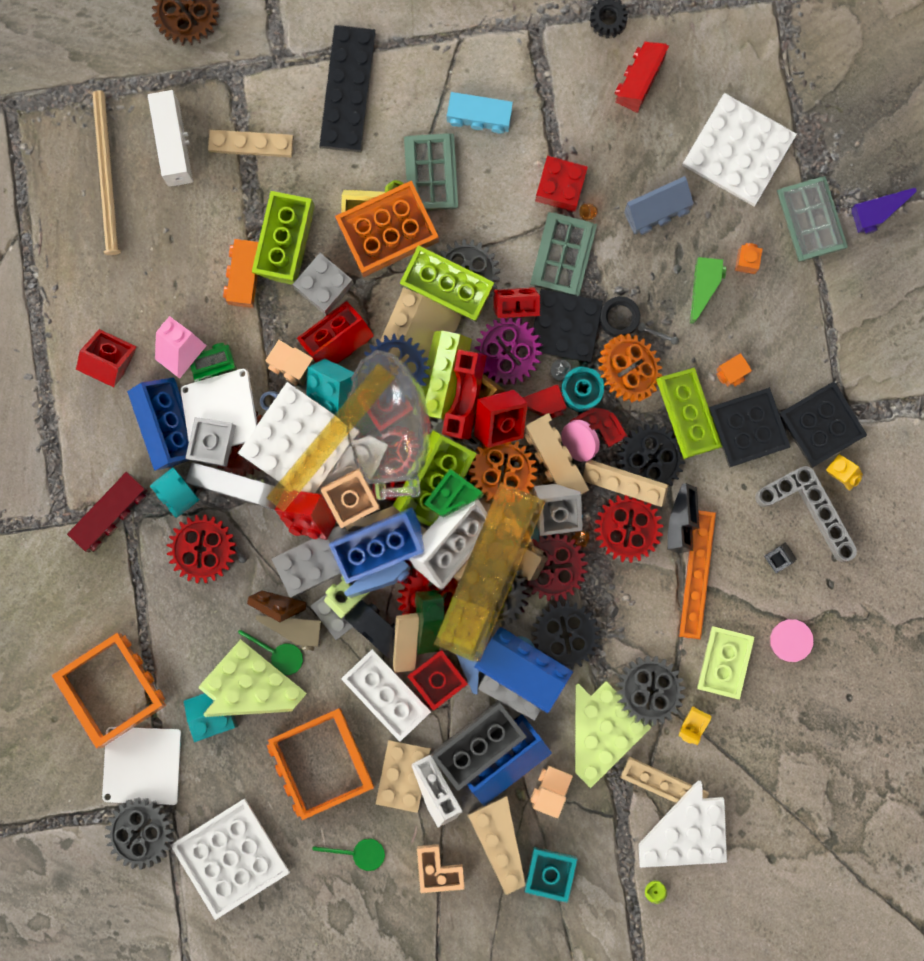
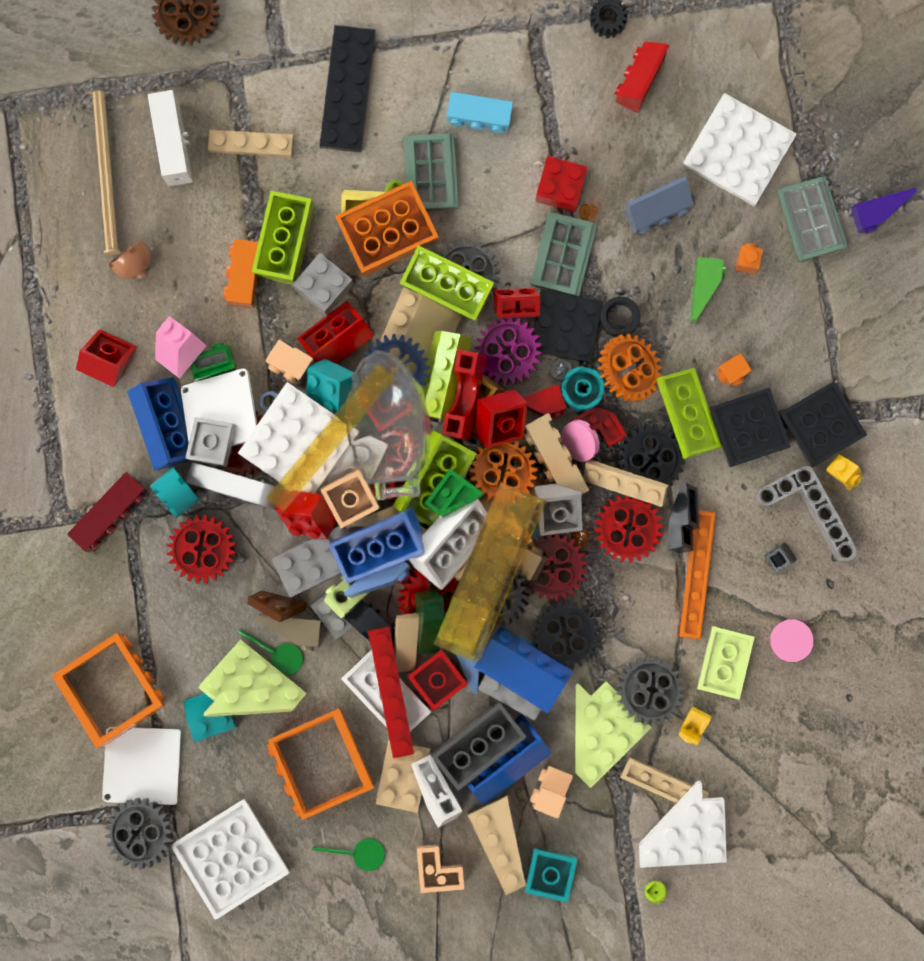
(132, 262): none -> nougat cylinder
(391, 692): none -> red plate
(641, 328): dark grey hinge -> none

